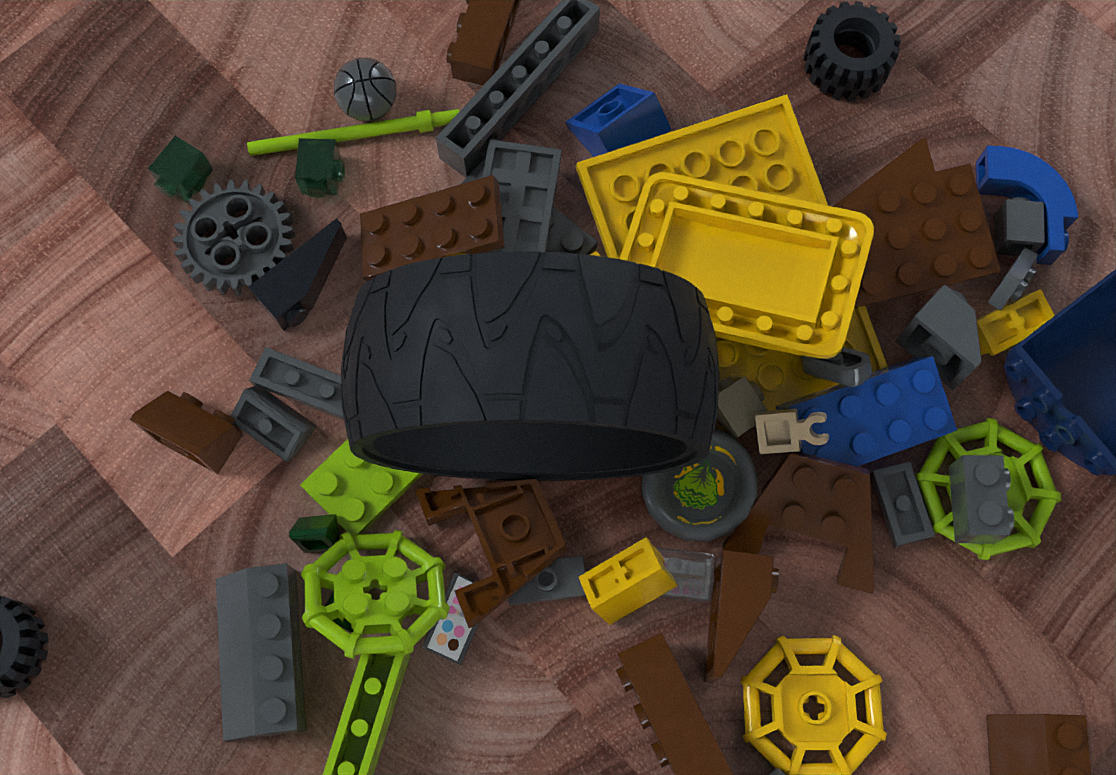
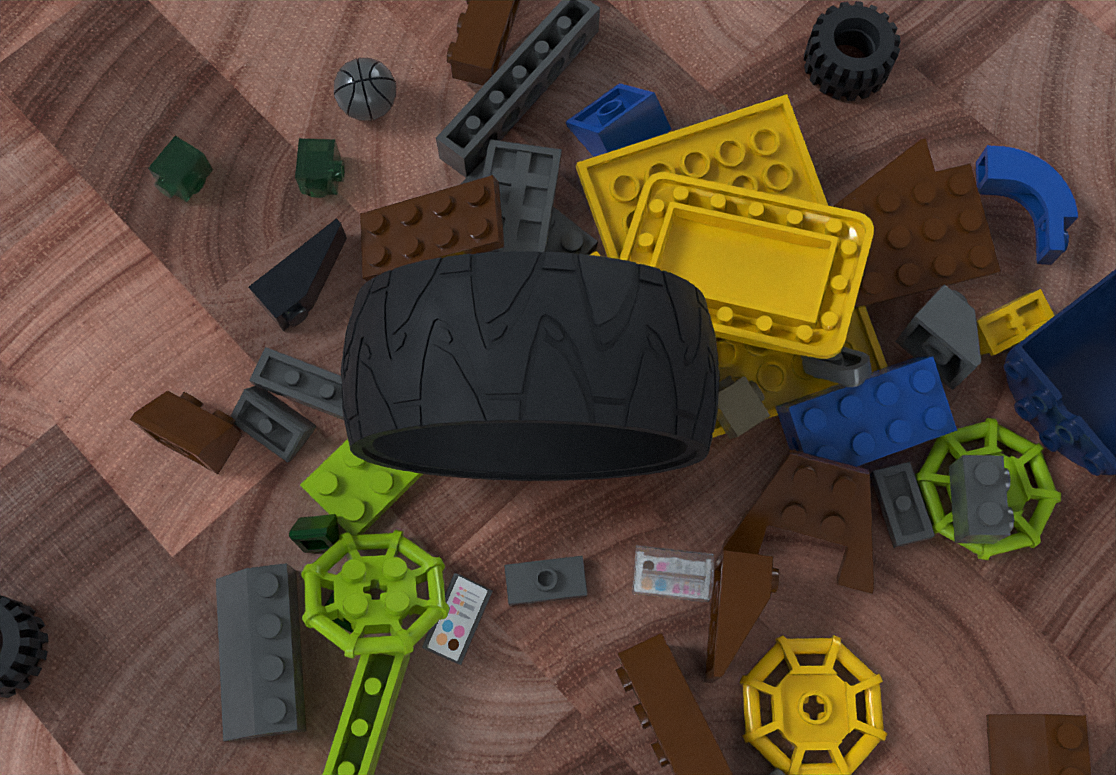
(218, 213): dark grey gear -> none
(423, 121): lime bar -> none
(512, 530): reddish brown wing -> none
(627, 581): yellow hinge -> none
(707, 496): dark grey piece -> none
(782, 431): tan plate -> none
(1015, 280): dark grey plate -> none
(1019, 225): dark grey brick -> none

